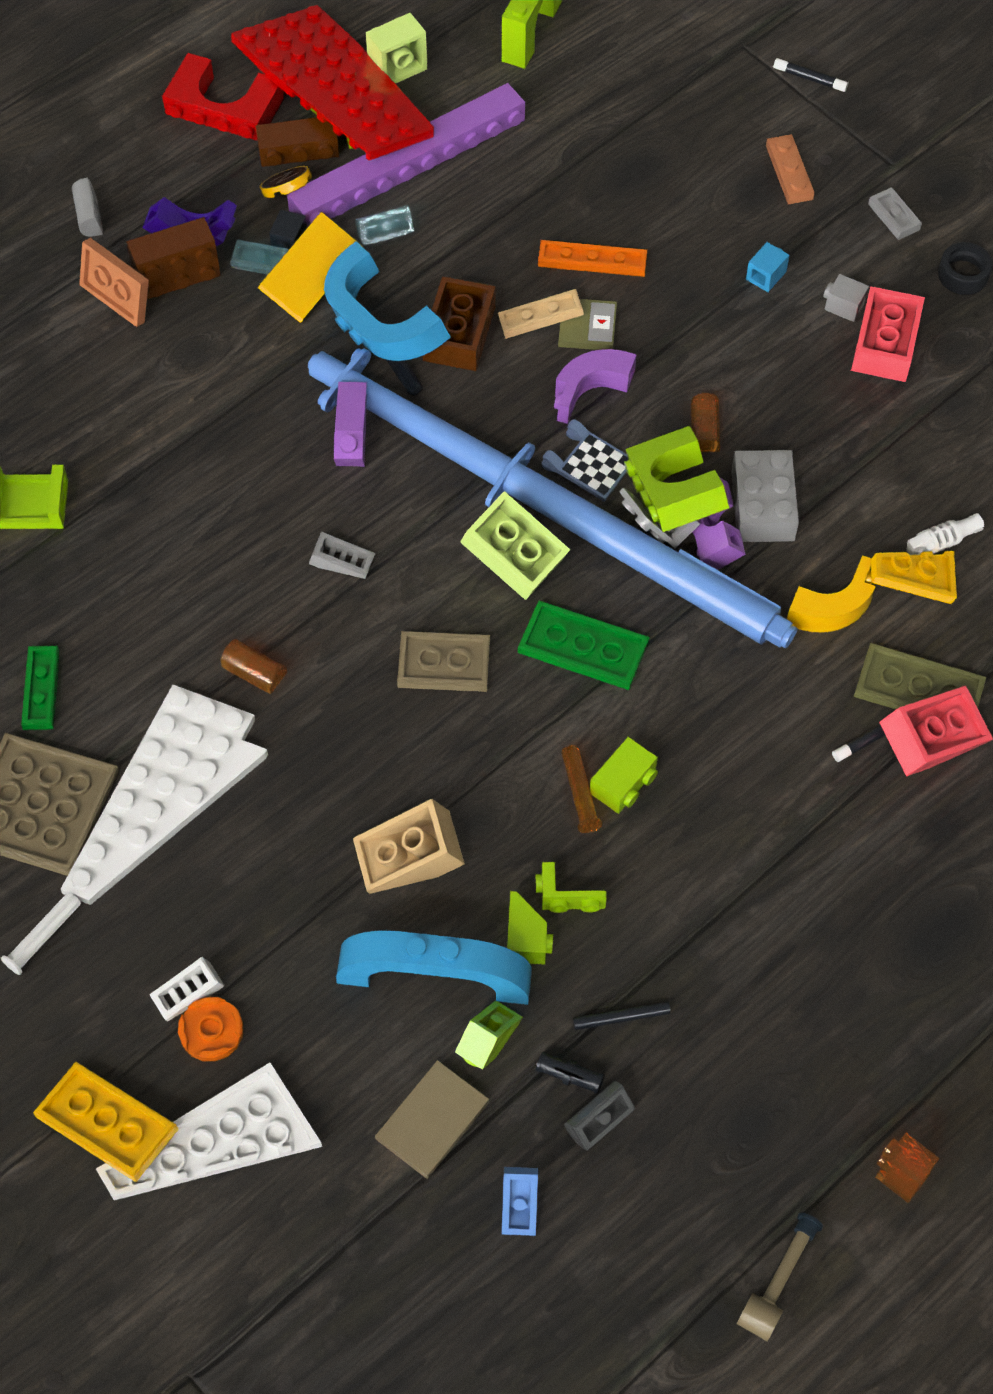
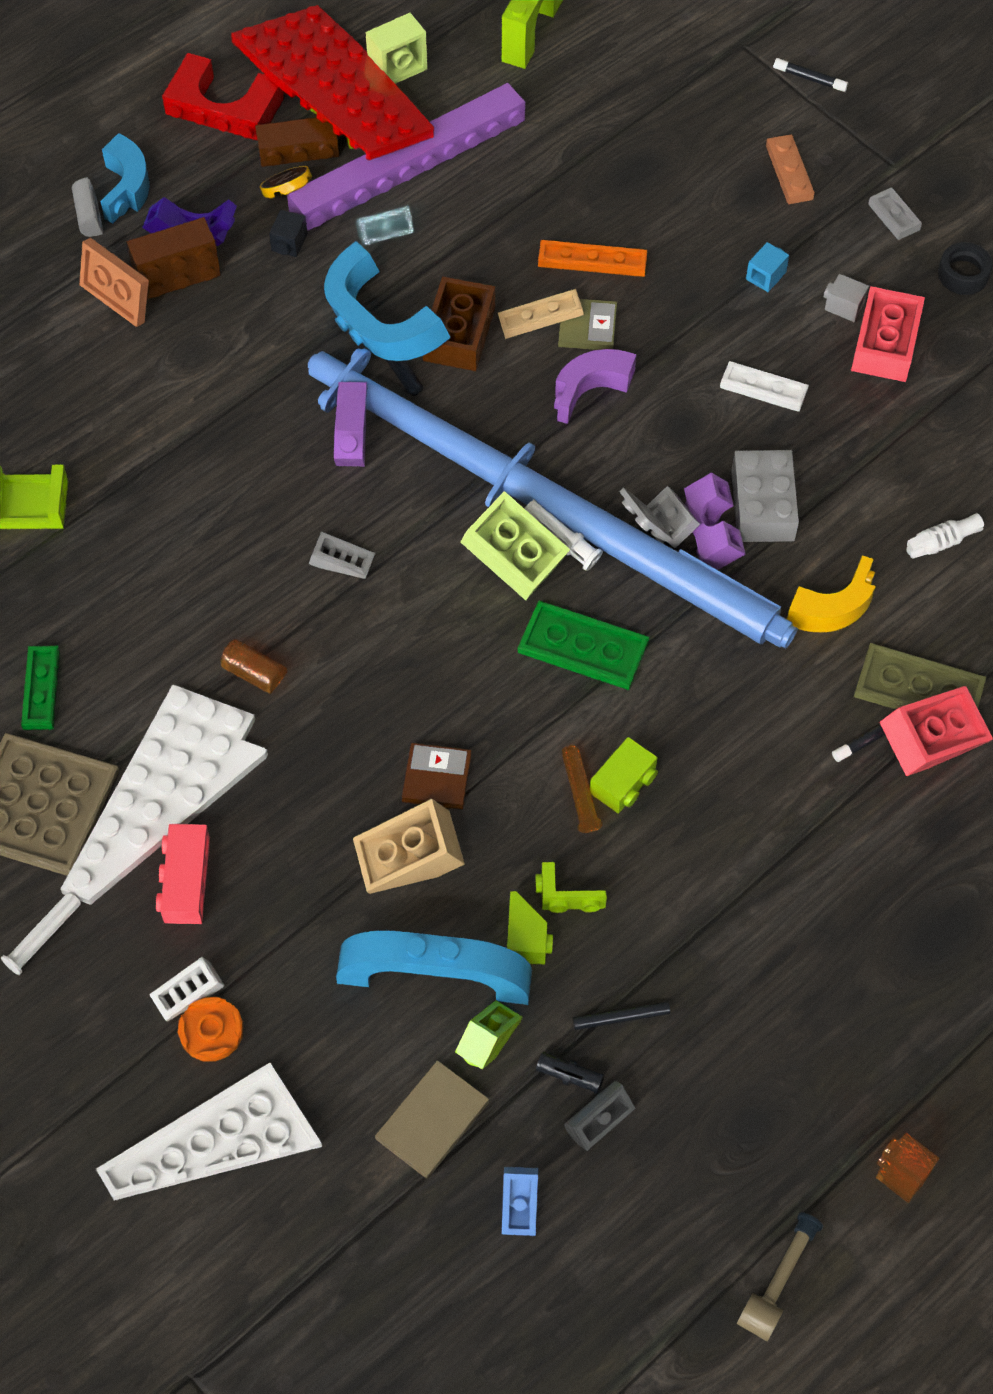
(106, 1121): yellow tile -> none
(128, 161): none -> dark azure arch
(183, 874): none -> coral brick
(256, 256): clear light blue brick -> none
(301, 273): yellow tile -> none
(436, 775): none -> reddish brown tile
(443, 661): dark tan tile -> none
(575, 542): none -> white pin
(592, 463): flag -> none
(680, 501): lime arch -> none
(706, 421): clear orange brick -> none
(764, 386): none -> white tile
(917, 574): yellow wing -> none

